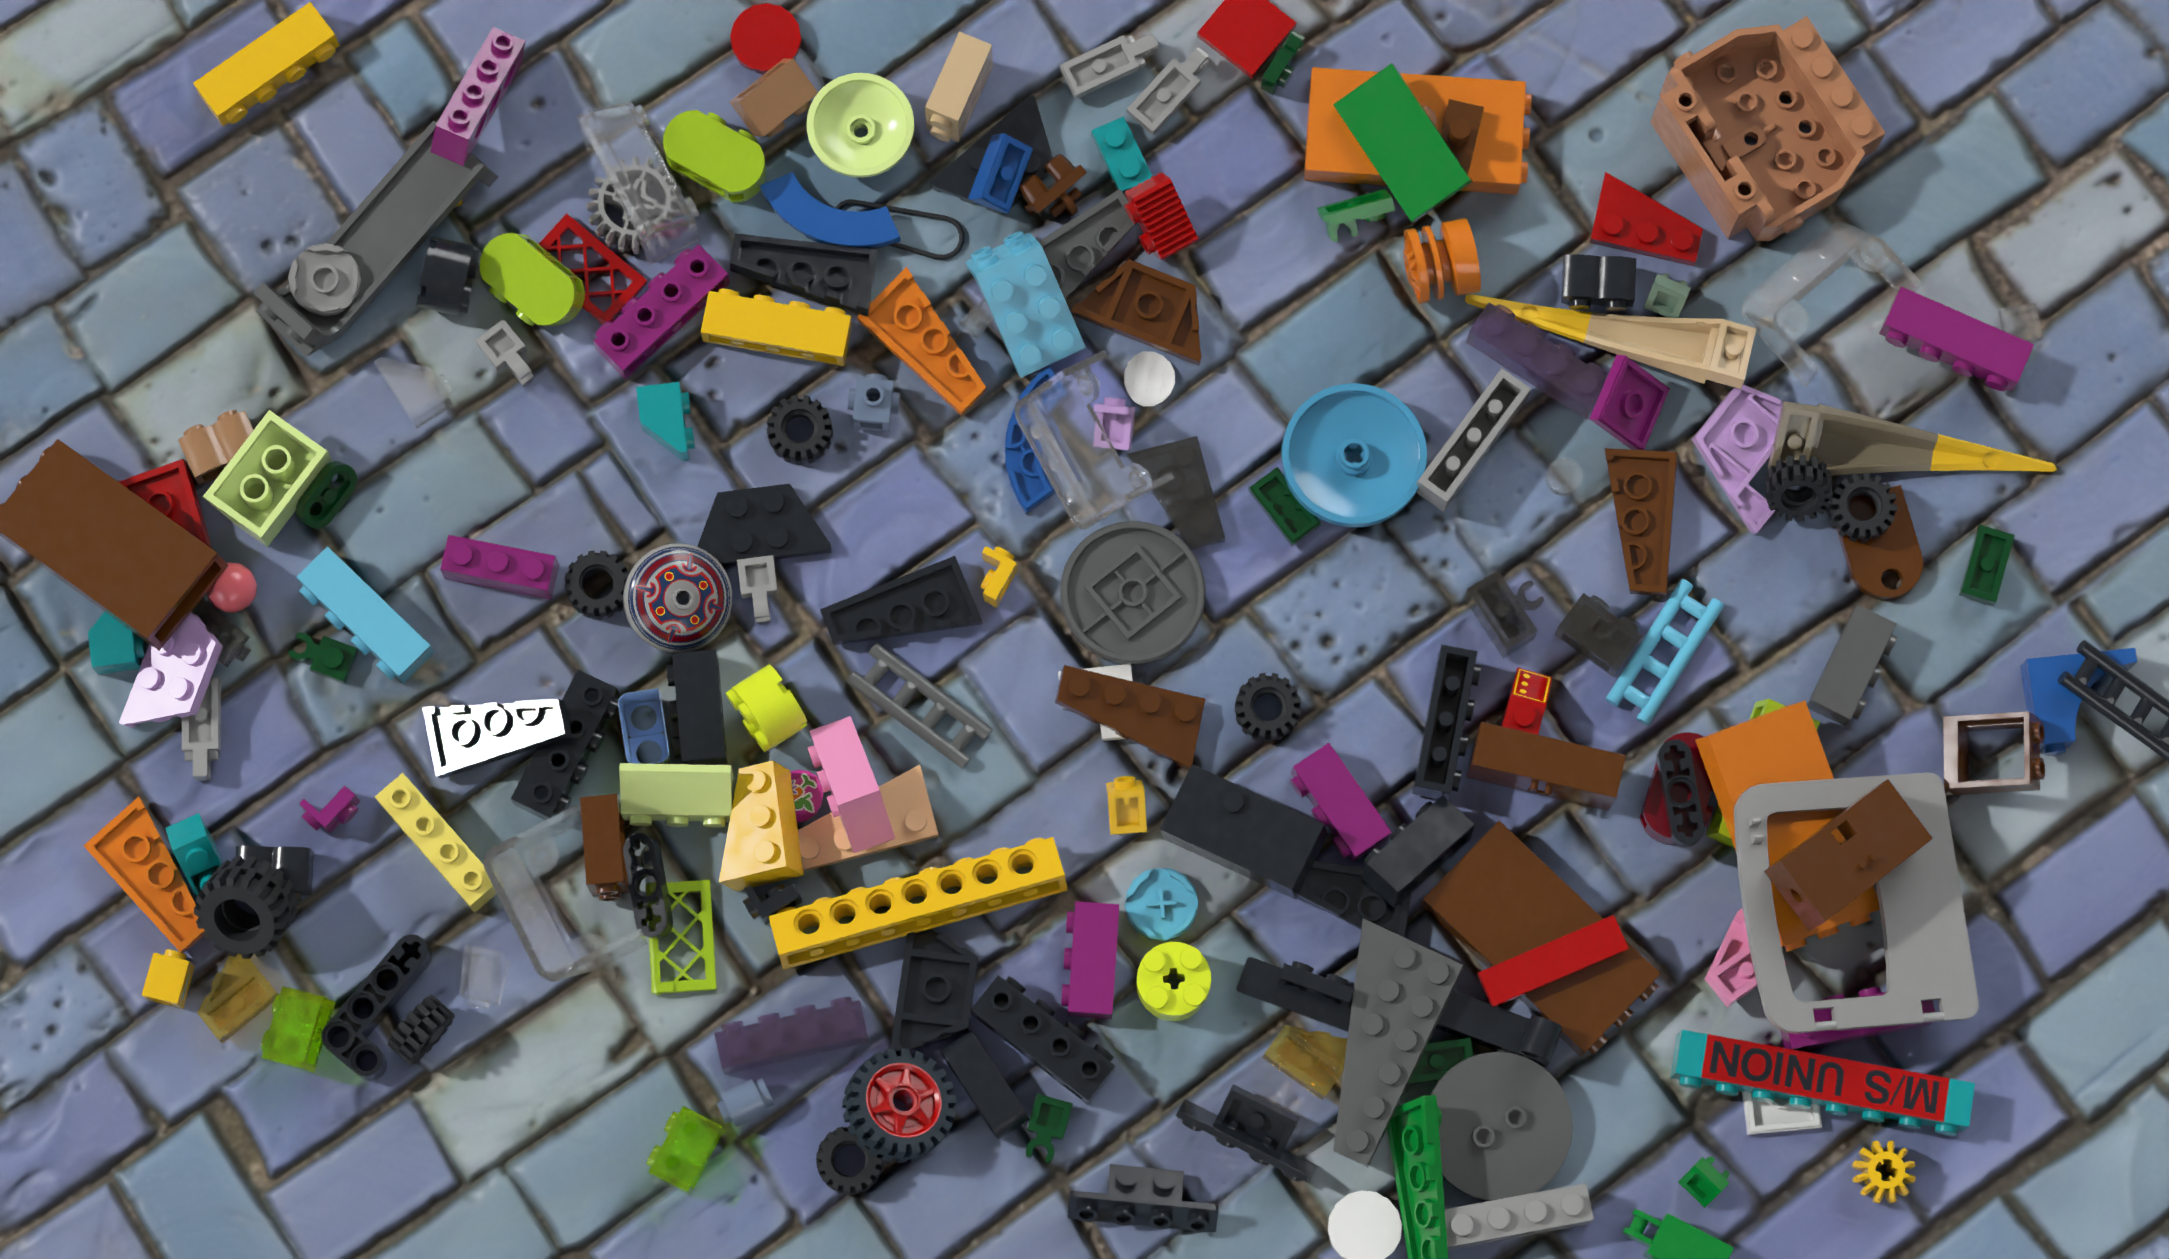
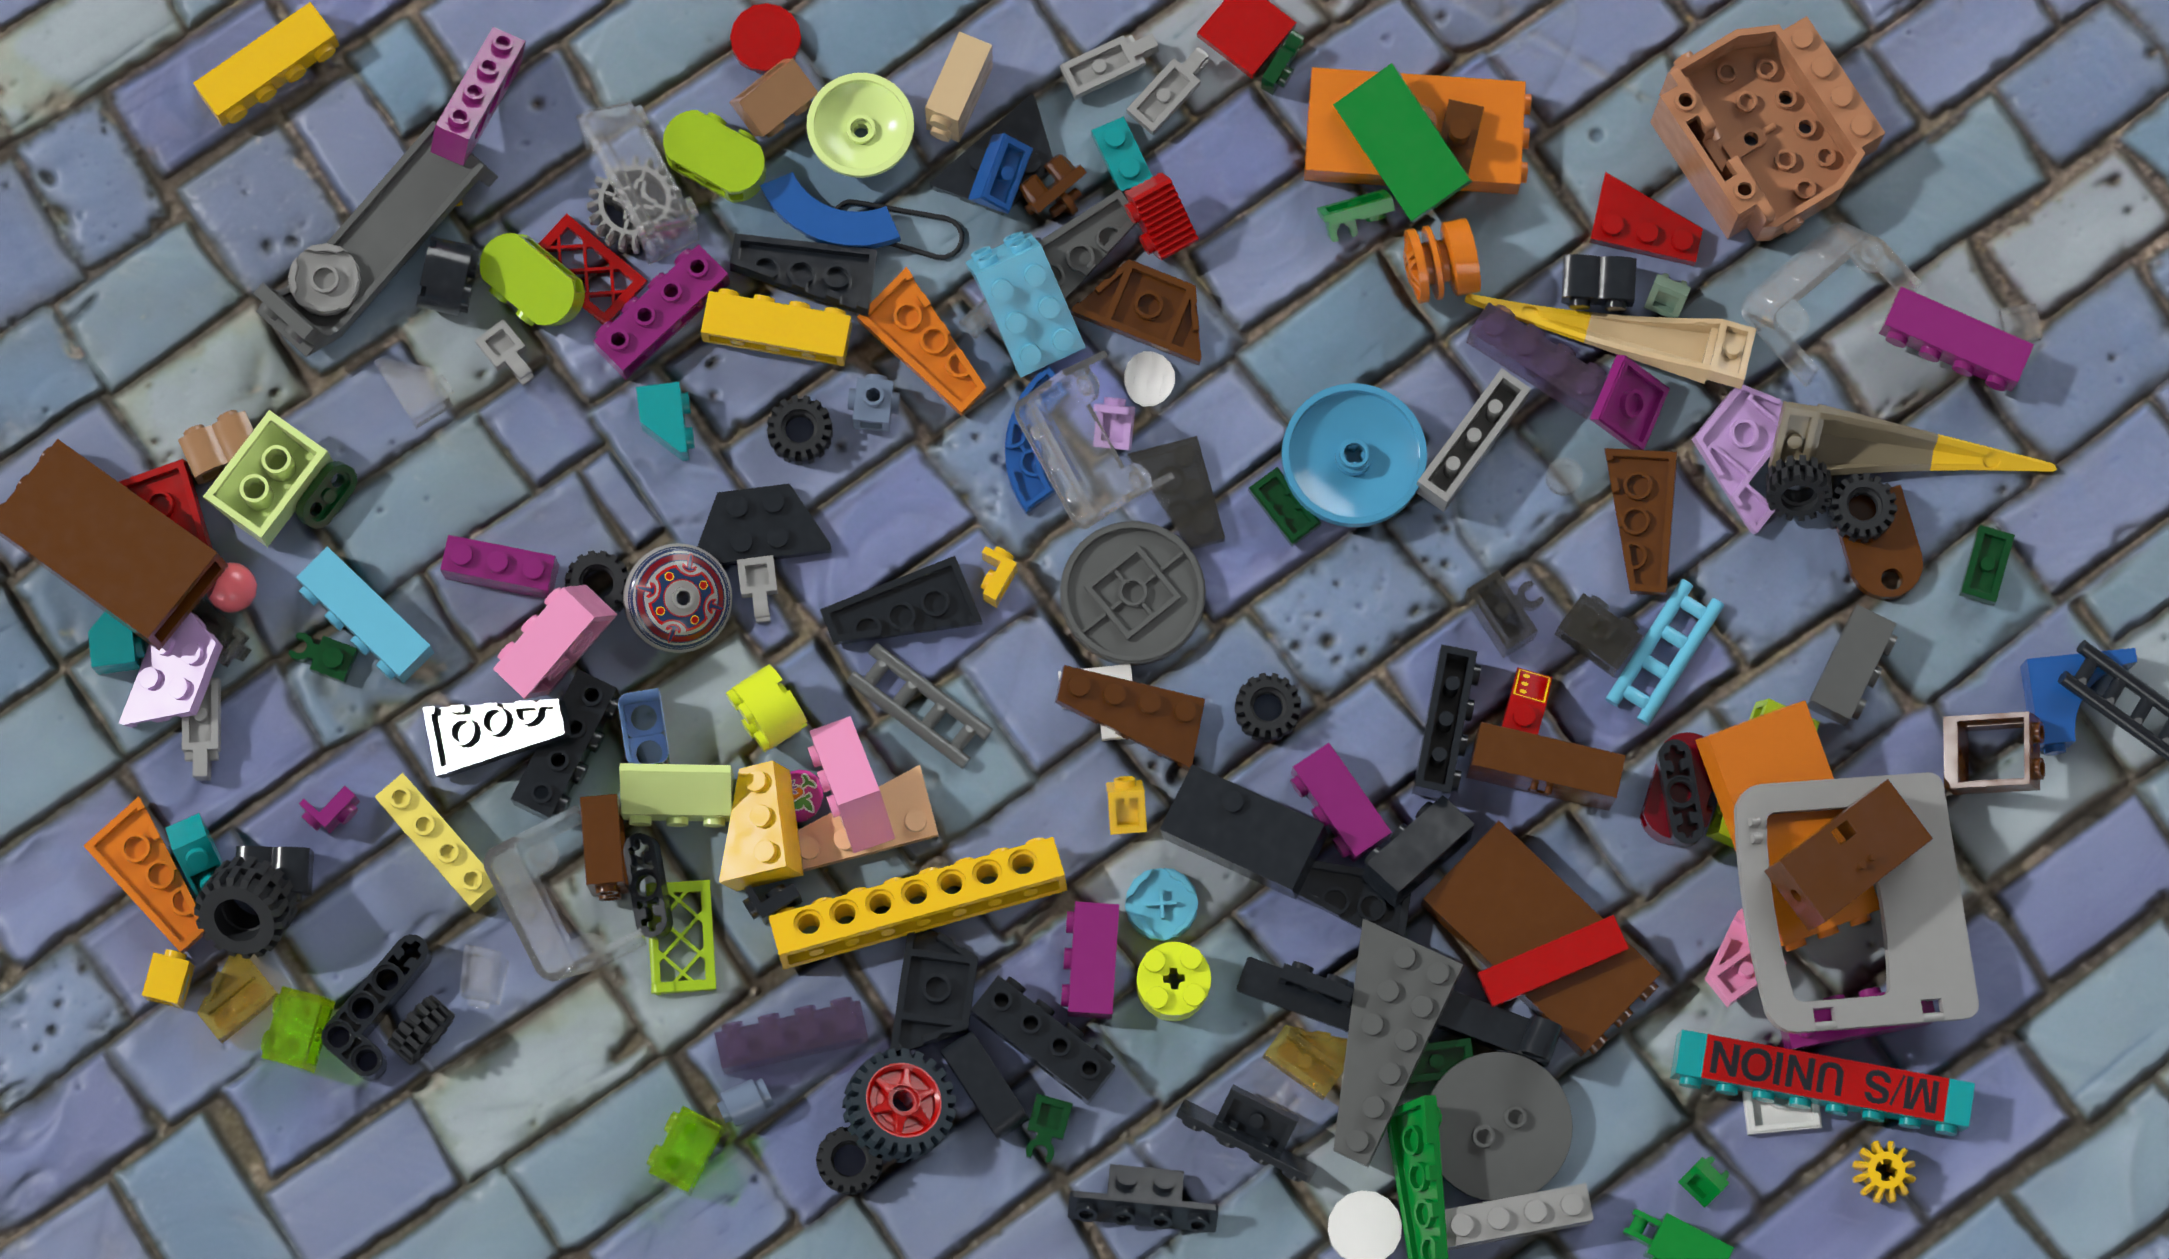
(554, 640): none -> bright pink brick
(697, 708): black brick -> none

